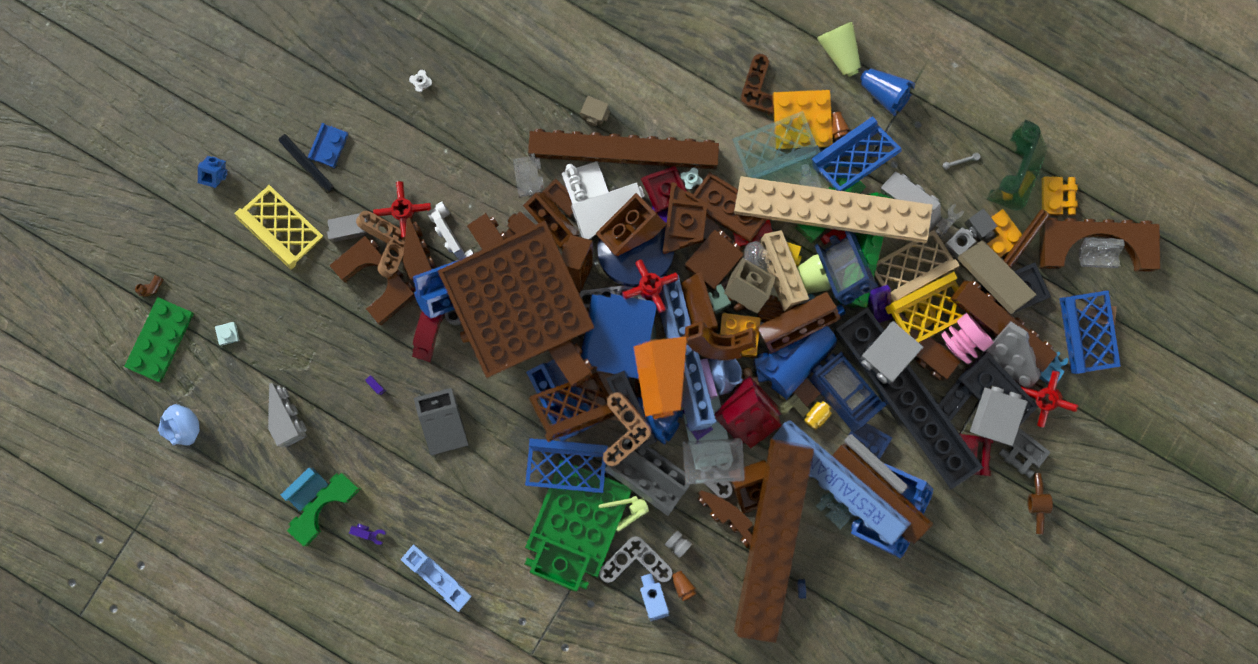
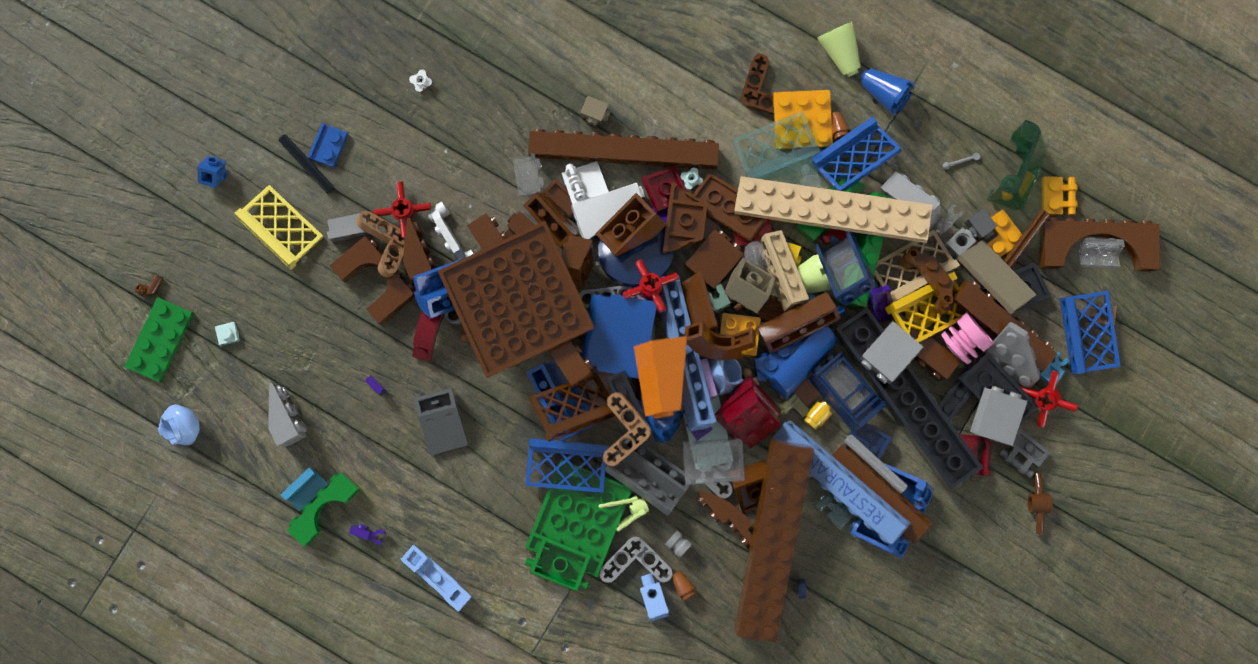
(934, 275): none -> reddish brown plate

